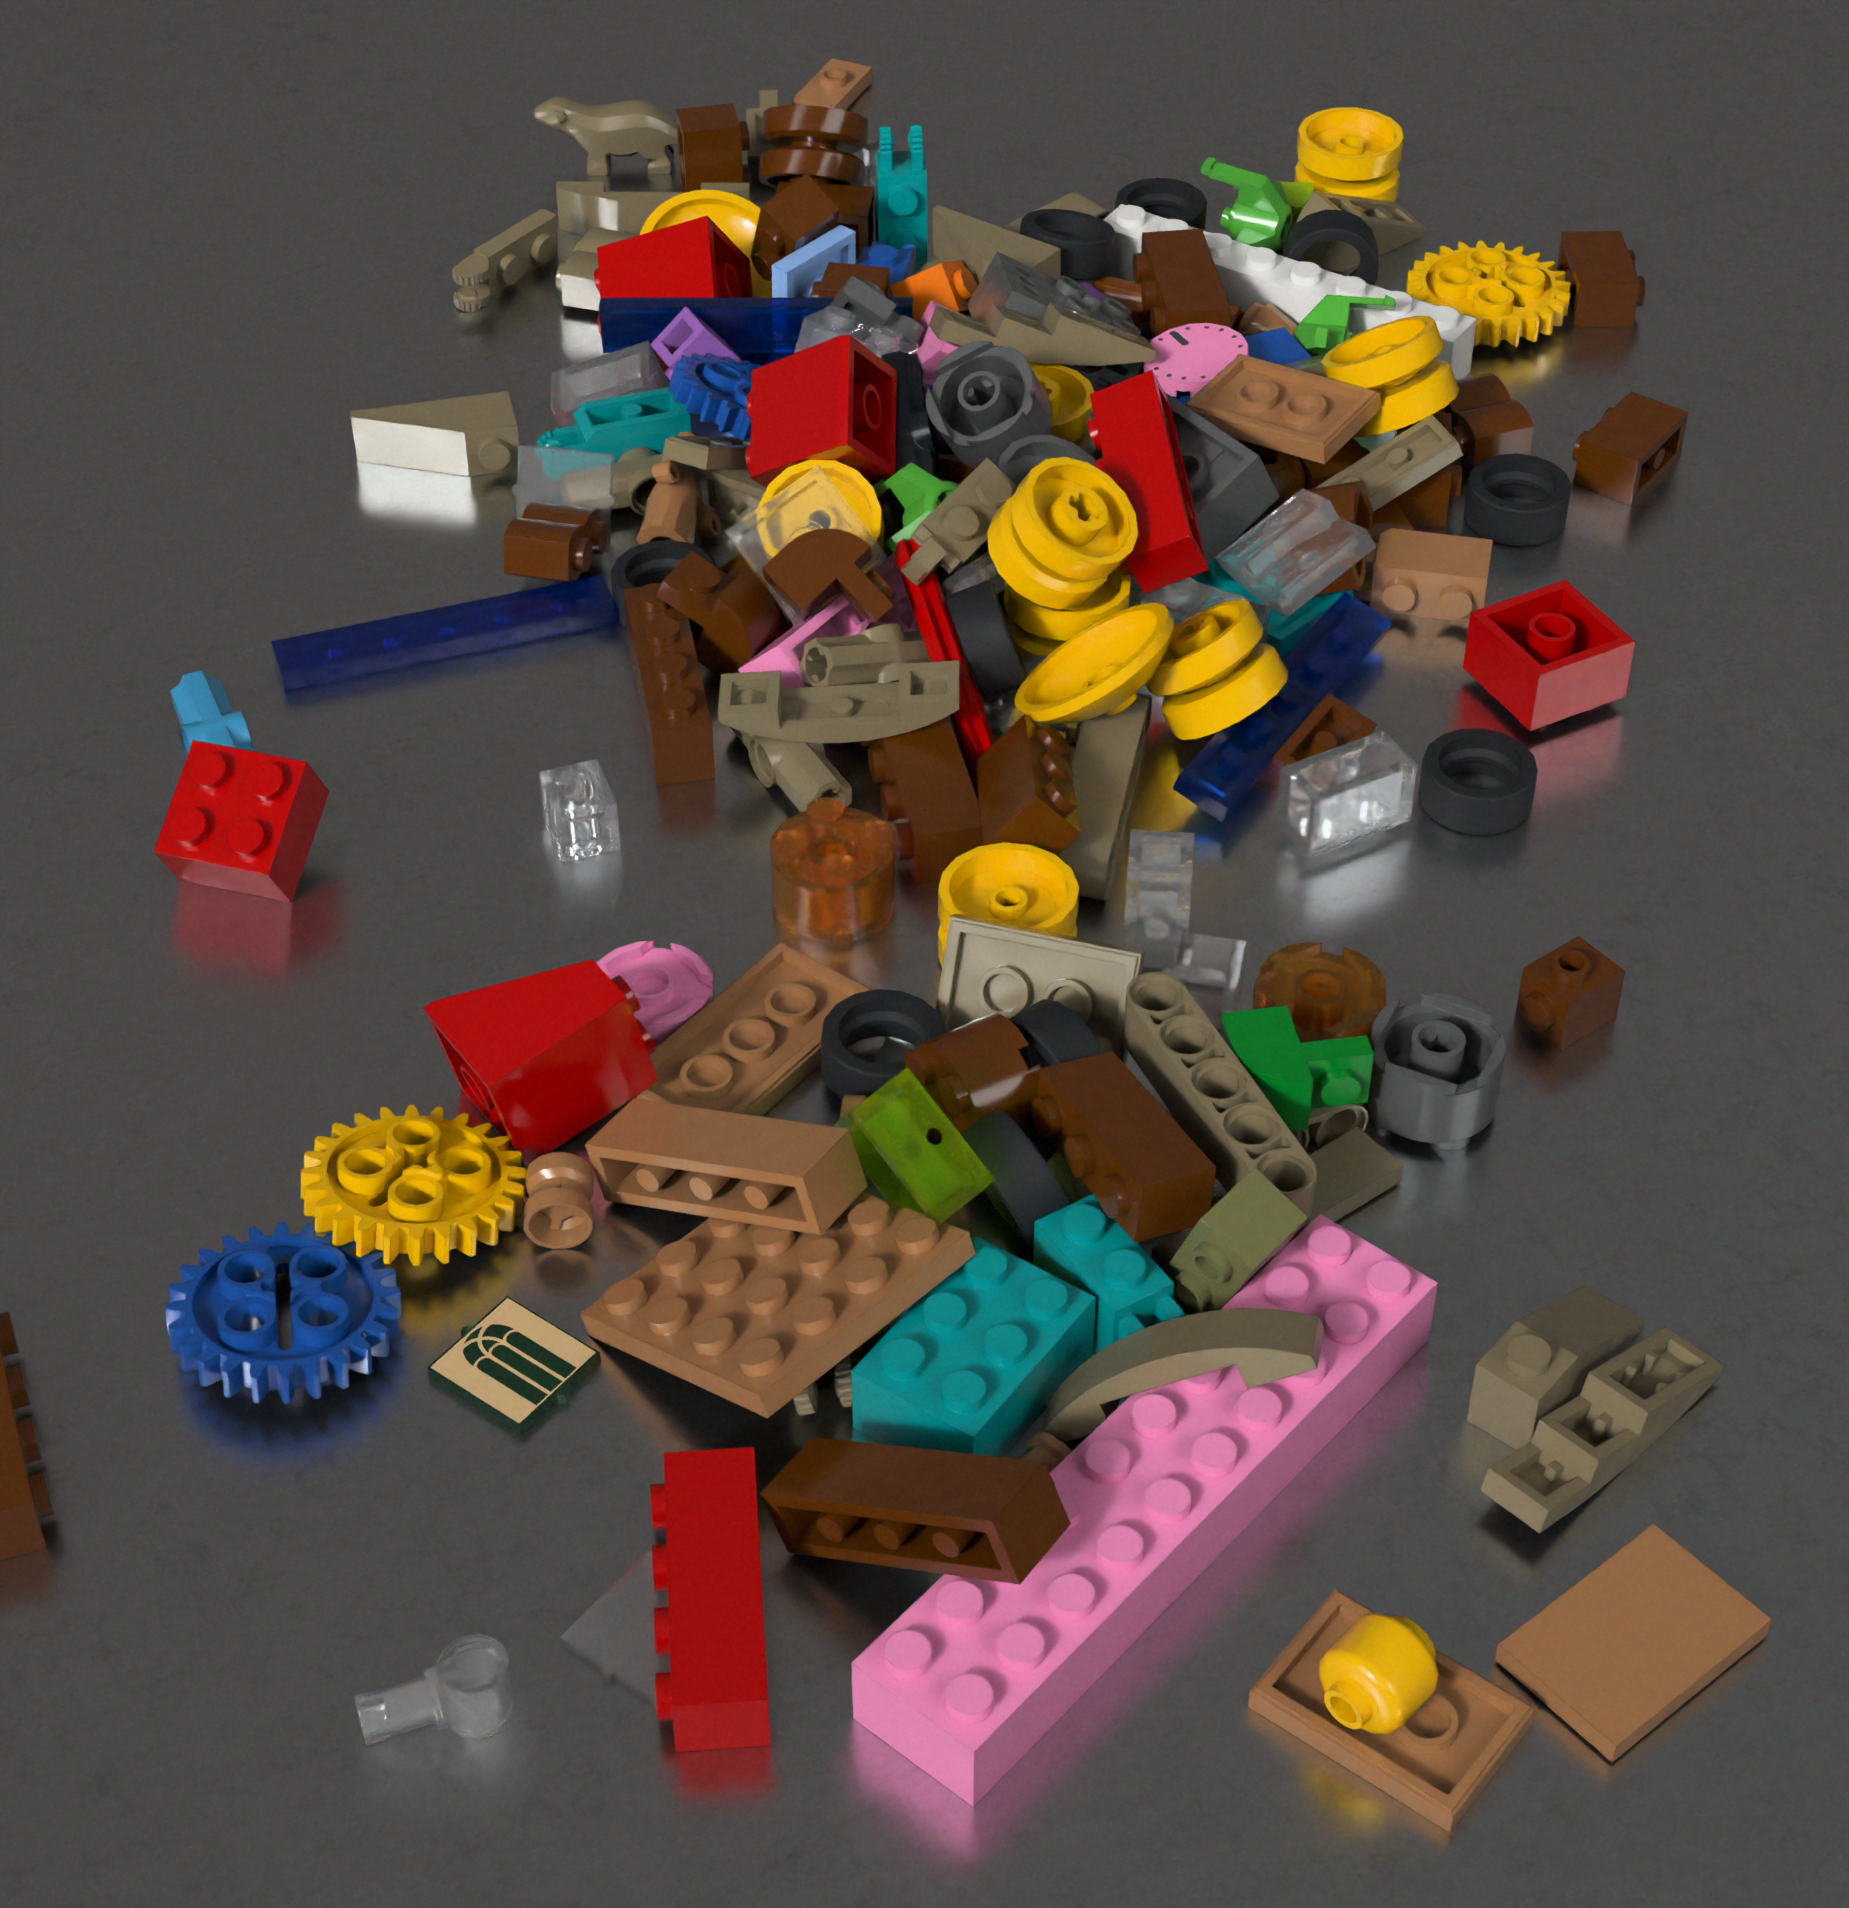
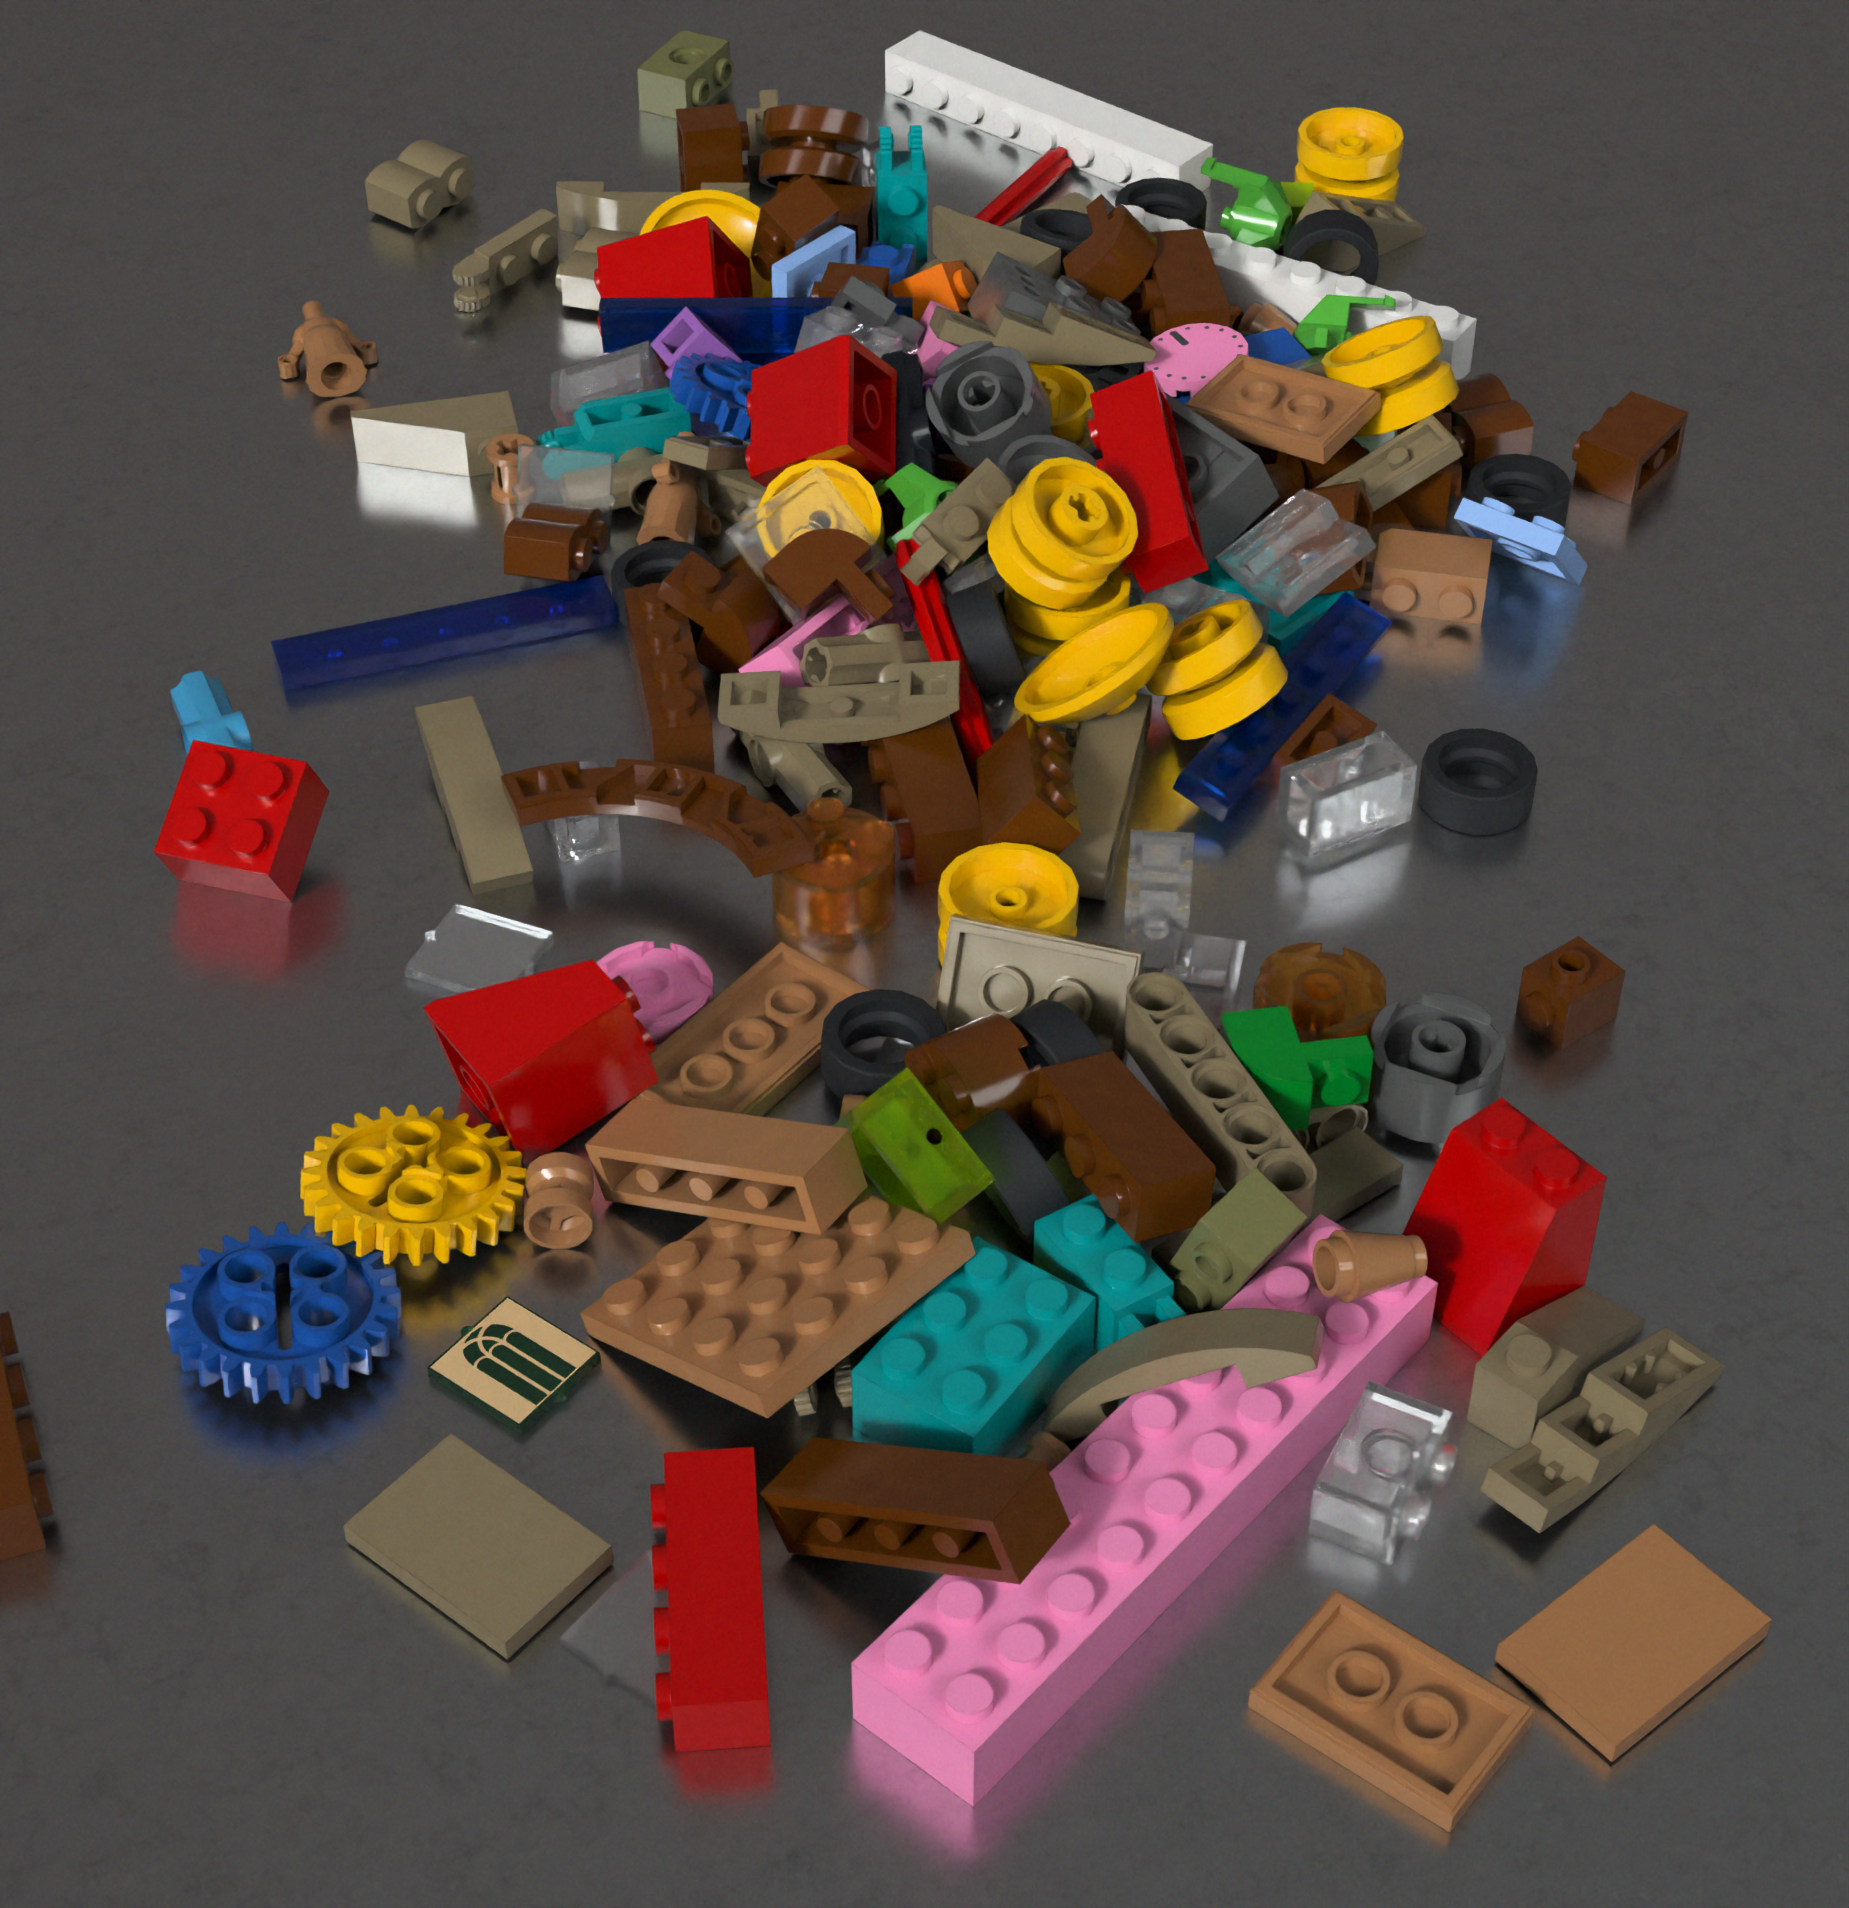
(331, 354): none -> medium nougat piece
(419, 183): none -> dark tan brick
(446, 1695): clear pin -> none
(473, 795): none -> dark tan slope
(477, 951): none -> clear piece
(479, 1545): none -> dark tan tile
(503, 454): none -> medium nougat bush
(614, 130): dark tan animal -> none
(684, 73): none -> olive brick
(703, 801): none -> reddish brown tile
(835, 85): medium nougat plate -> none
(1027, 188): none -> red axle
(1041, 113): none -> white brick
(1115, 255): none -> reddish brown brick
(1366, 1262): none -> medium nougat cone
(1378, 1673): yellow head -> none
(1382, 1472): none -> clear brick
(1498, 287): yellow gear -> none
(1504, 1223): none -> red slope
(1533, 543): none -> light blue plate
(1548, 654): red brick -> none
(1601, 279): reddish brown brick -> none

